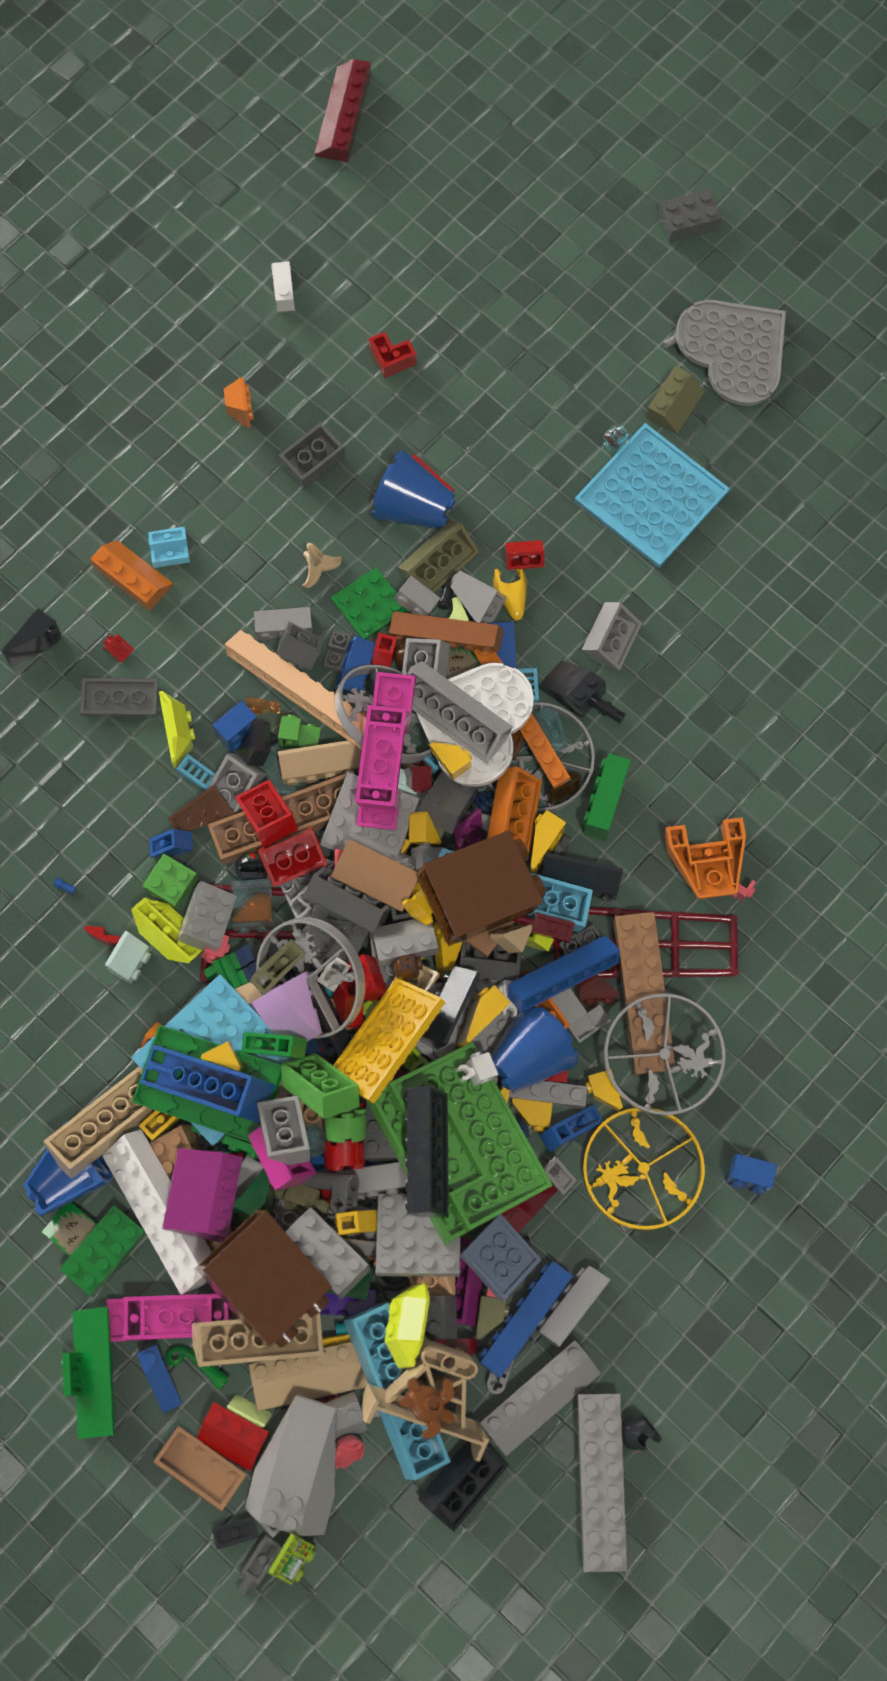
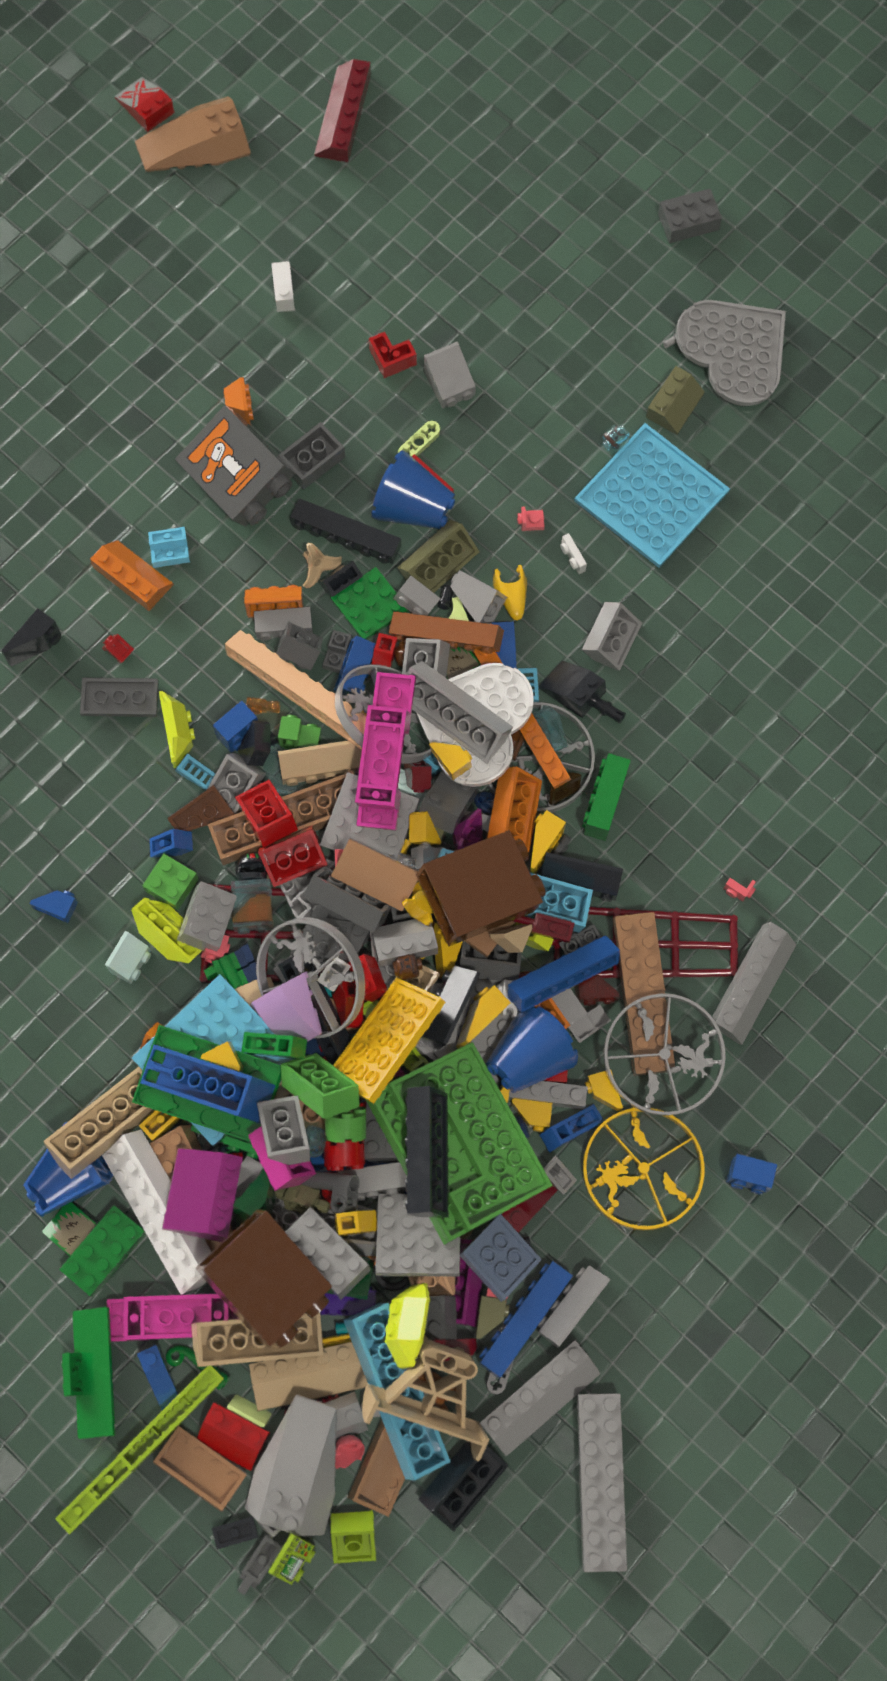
(56, 904): none -> blue slope
(59, 883): blue piece -> none
(100, 935): red slope -> none
(139, 1449): none -> lime slope
(146, 103): none -> red slope
(197, 137): none -> medium nougat wedge
(236, 467): none -> dark grey brick
(272, 598): none -> orange slope
(277, 966): olive slope -> none
(340, 578): none -> black brick
(345, 531): none -> black brick
(353, 1537): none -> lime slope
(378, 1476): none -> medium nougat slope
(421, 434): none -> yellowish green beam
(428, 1405): dark orange animal -> none
(449, 375): none -> light grey slope
(478, 1068): white brick -> none
(524, 555): red brick -> none
(531, 520): none -> coral bracket
(576, 559): none -> white plate
(636, 1433): black helmet -> none
(709, 867): orange wedge -> none
(753, 982): none -> light grey slope

